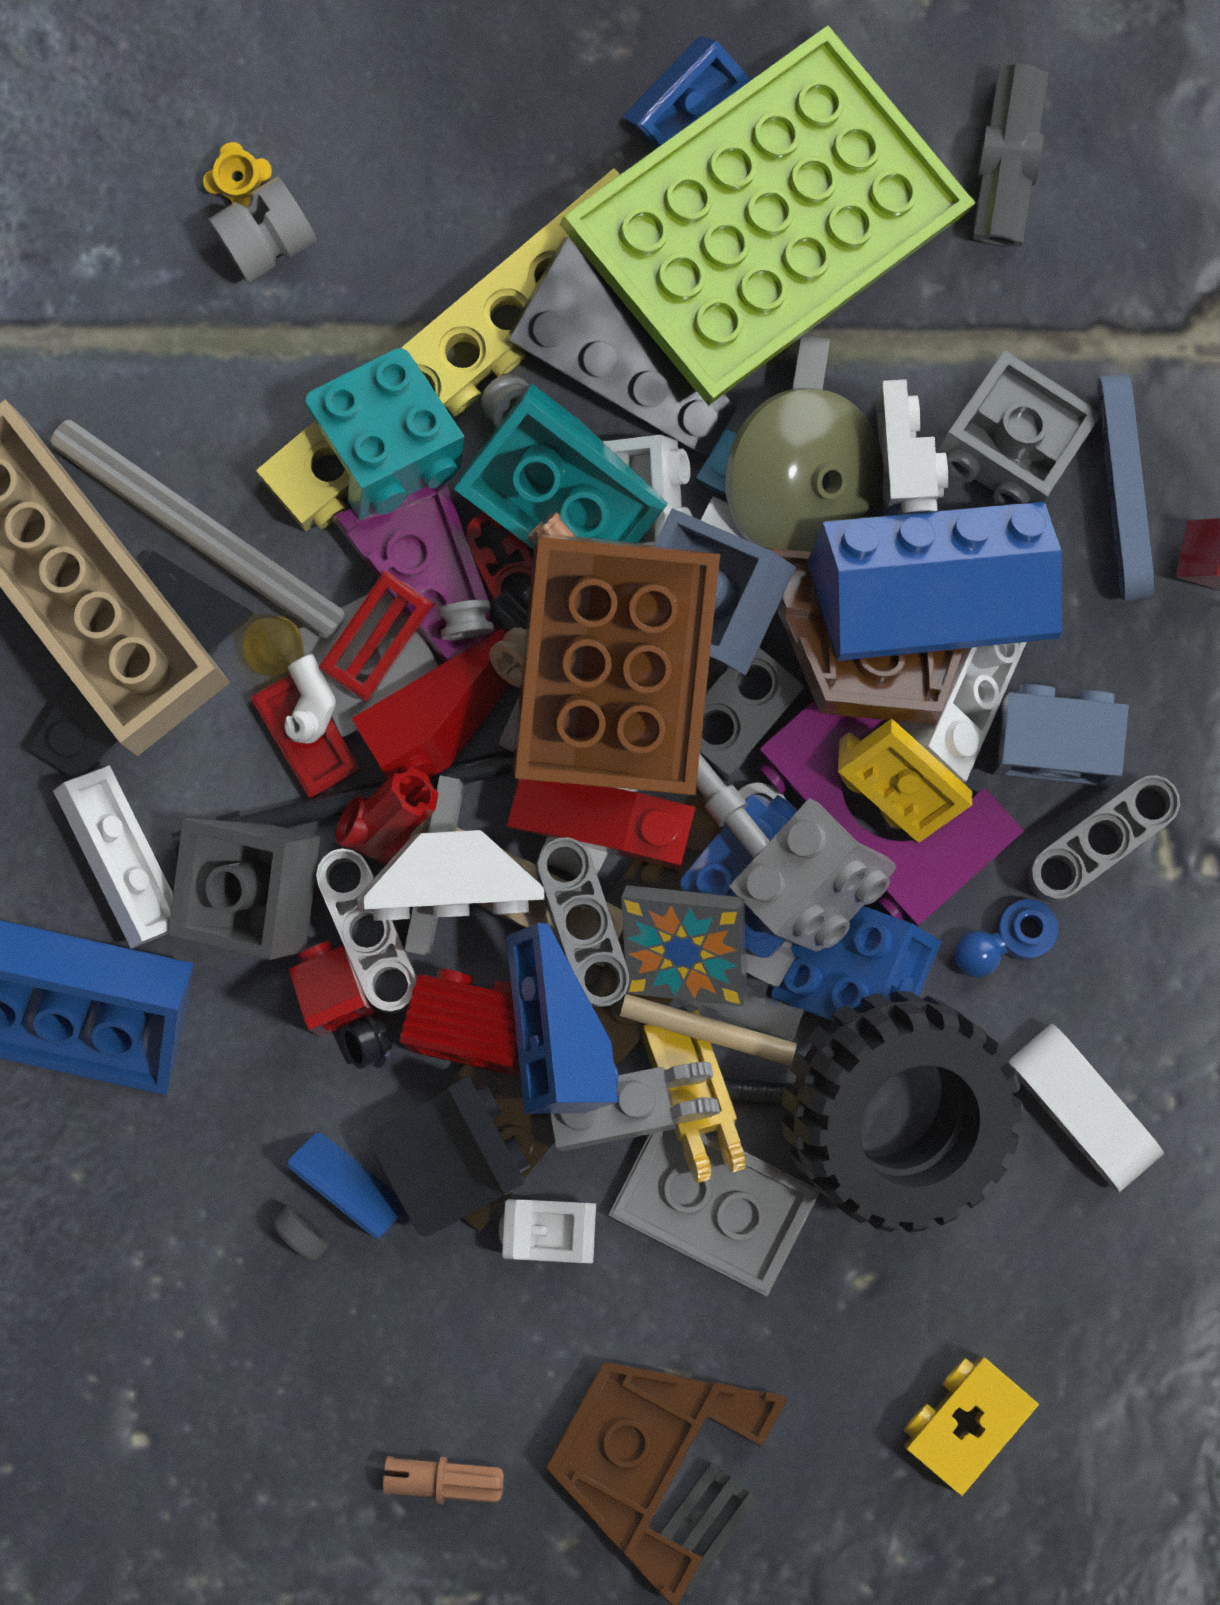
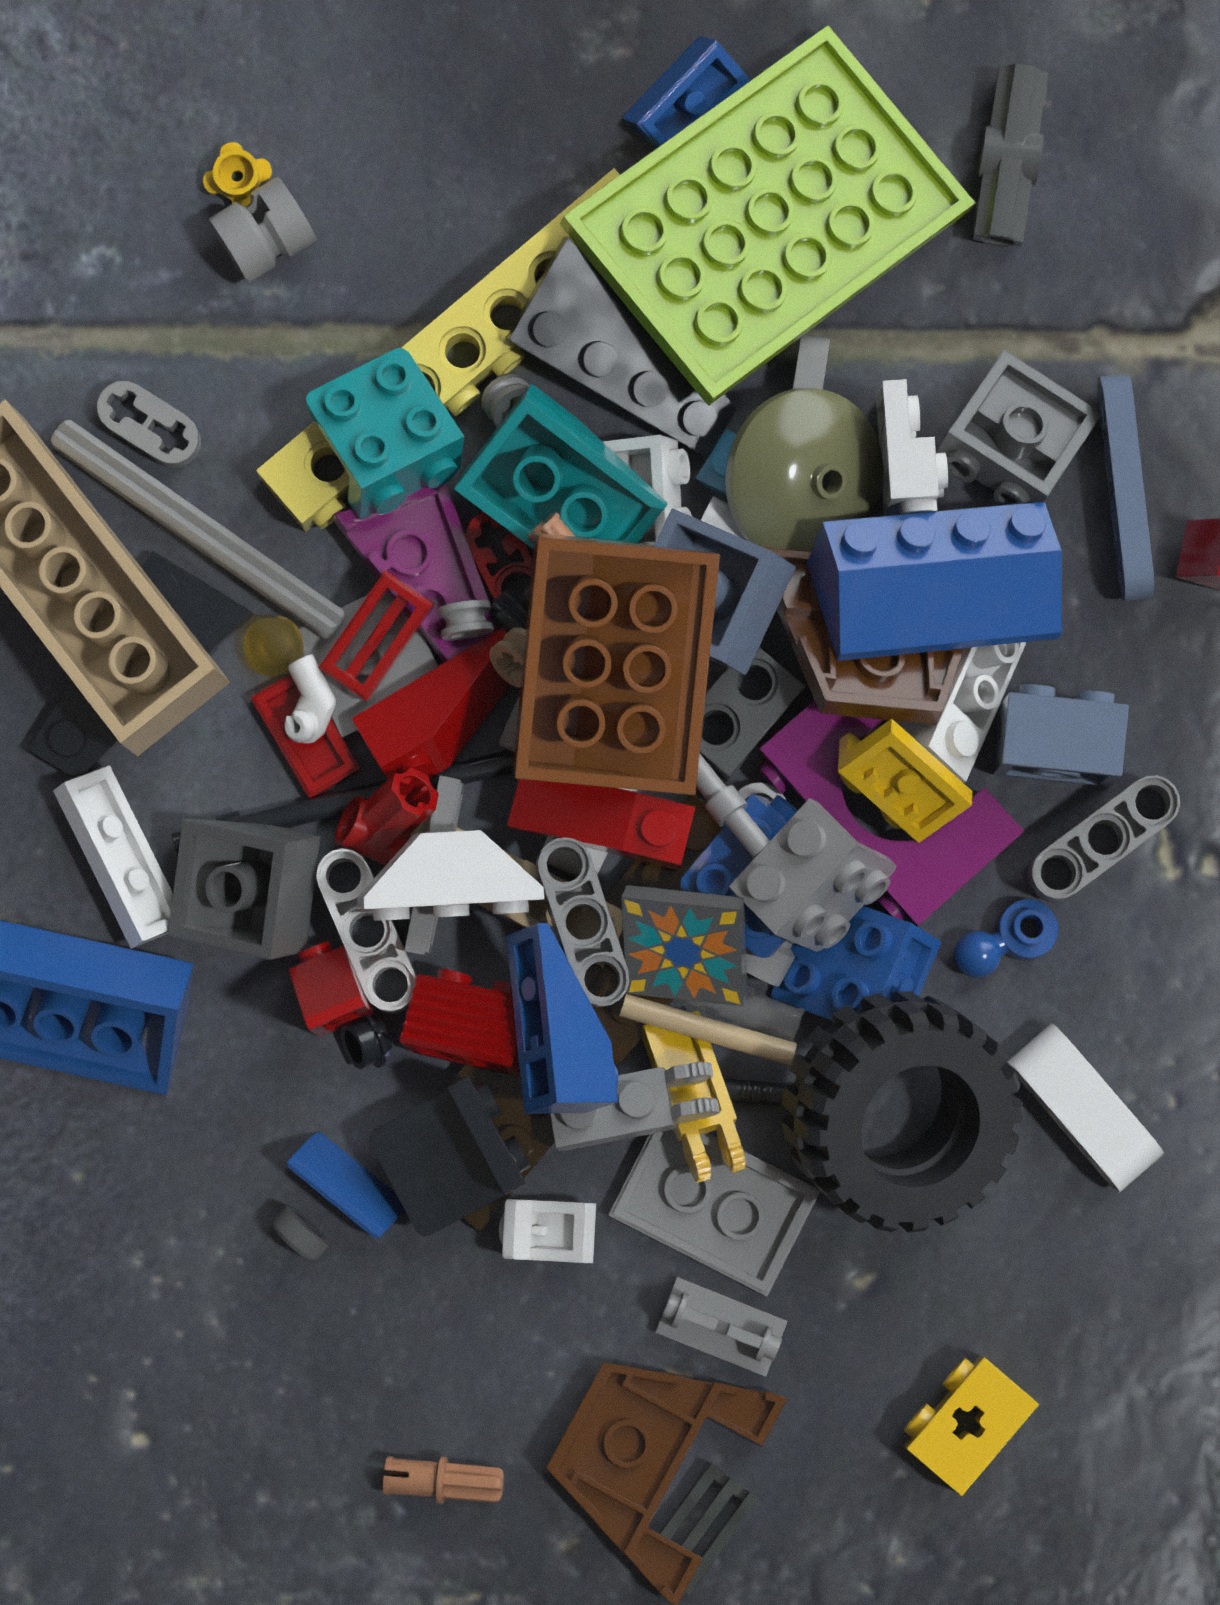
(156, 412): none -> light grey beam
(721, 1326): none -> light grey hinge

